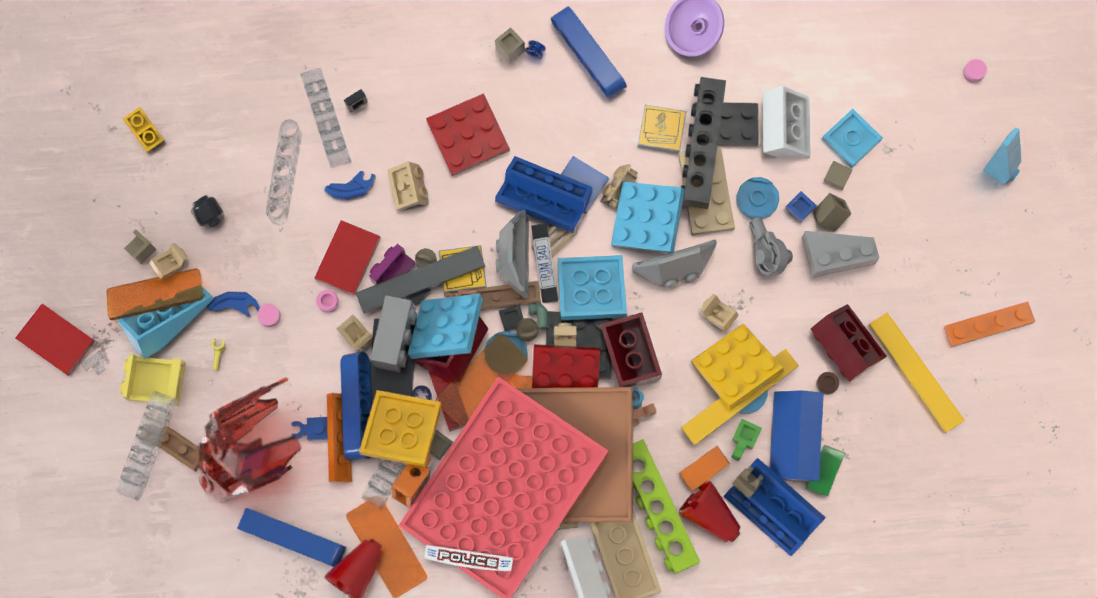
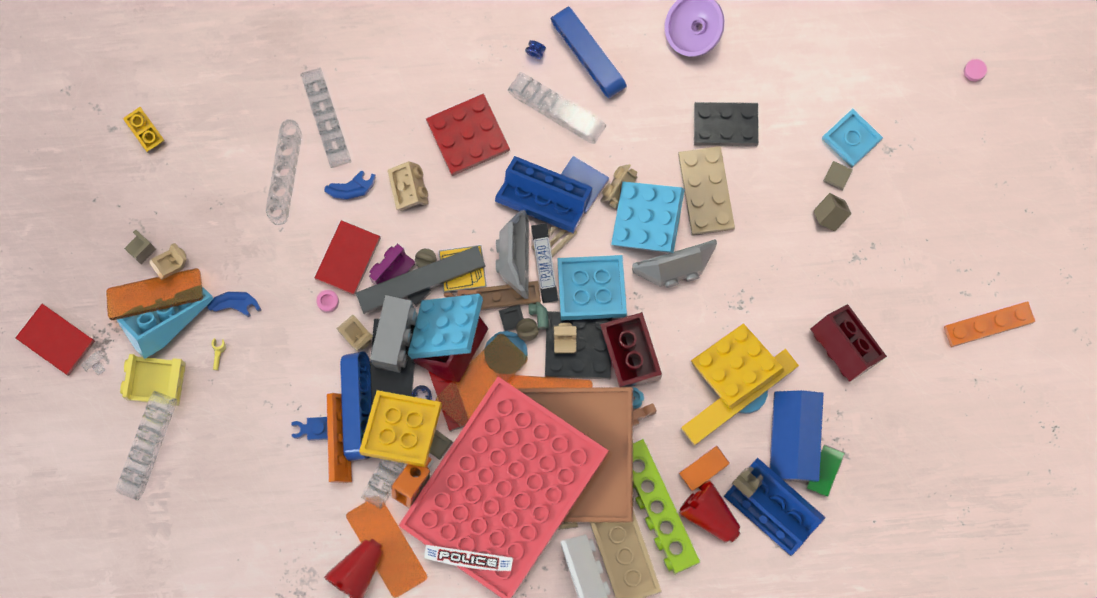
(181, 449): medium nougat tile -> none
(207, 211): black head -> none
(228, 462): clear red piece -> none
(269, 315): bright pink tile -> none
(291, 537): blue beam -> none
(355, 100): black tile -> none
(510, 45): dark tan panel -> none
(557, 108): none -> clear beam
(565, 367): red plate -> none
(662, 128): yellow tile -> none
(707, 89): black brick -> none
(718, 313): tan bracket -> none
(745, 437): bright green plate -> none
(757, 198): dark azure tile -> none
(769, 260): light grey pin -> none
(786, 123): white slope -> none
(801, 206): blue plate -> none
(827, 383): reddish brown tile -> none
(838, 252): light grey wedge -> none
(916, 372): yellow tile -> none
(1006, 159): medium azure wedge -> none

